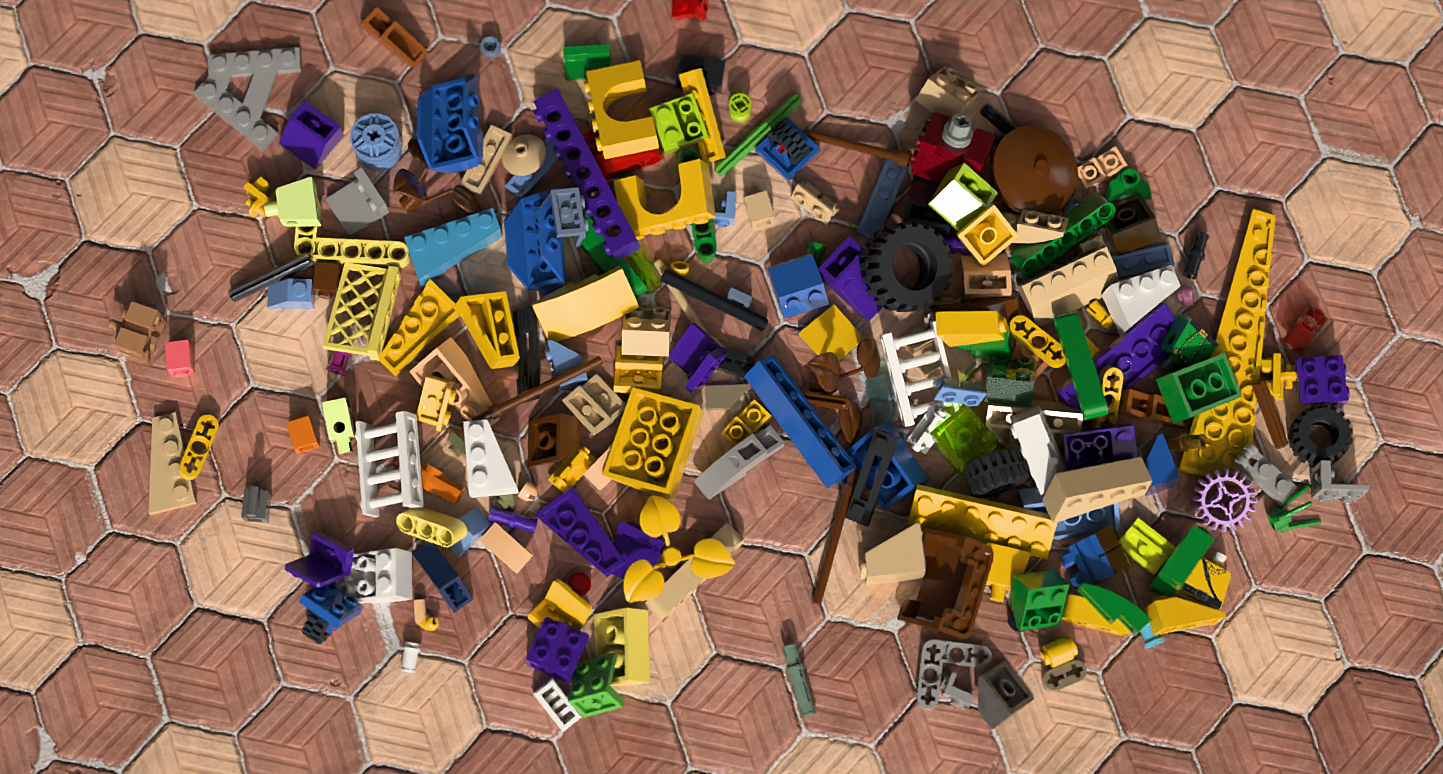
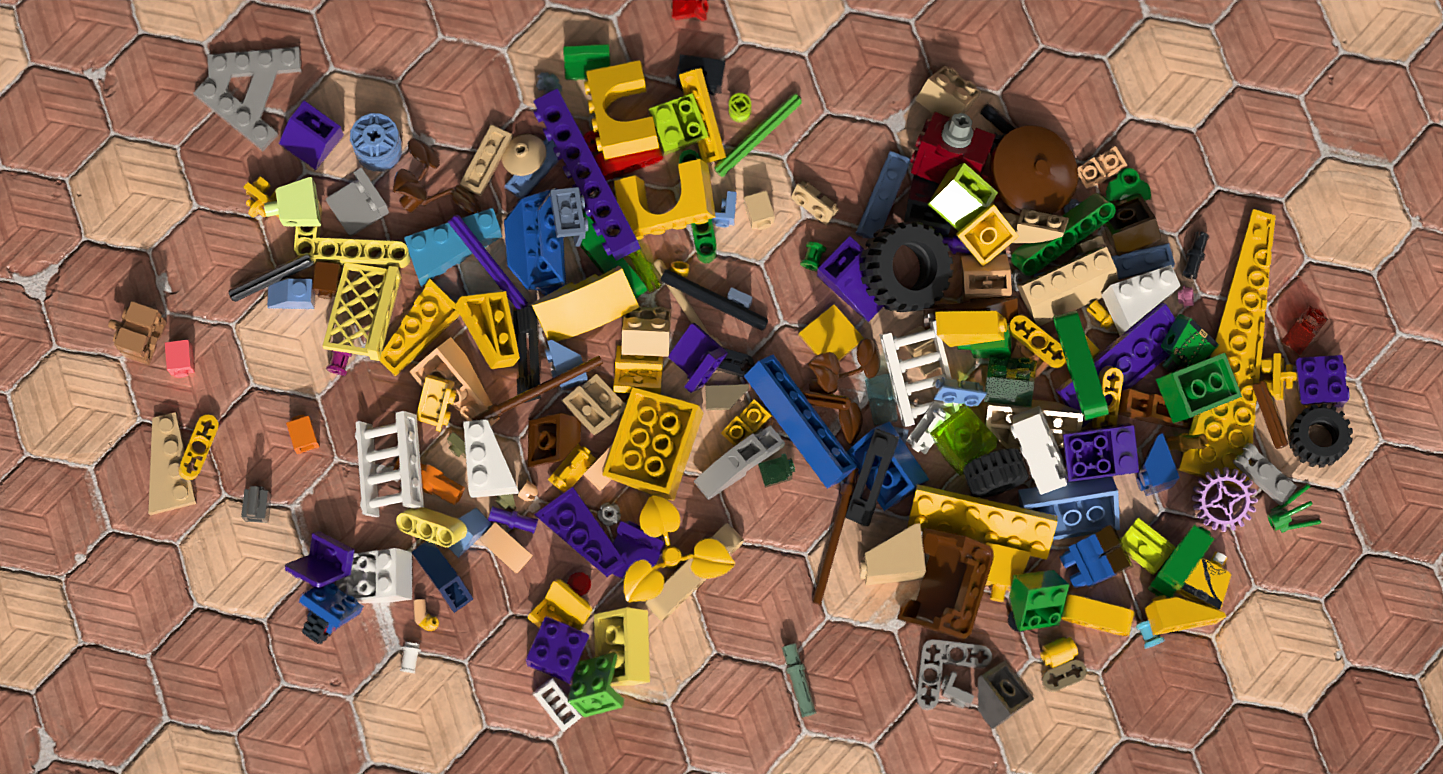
(338, 413): yellowish green torso -> none
(394, 38): dark orange slope -> none
(450, 125): blue slope -> none
(487, 262): none -> dark purple axle
(490, 41): sand blue plate -> none
(548, 83): none -> sand blue plant
(609, 520): none -> light grey plate
(776, 470): none -> clear green bracket
(787, 149): plate -> none
(797, 286): blue slope -> none
(901, 157): reddish brown piece -> none
(1095, 487): tan wedge -> none
(1115, 607): green slope -> none
(1322, 489): light grey bracket -> none

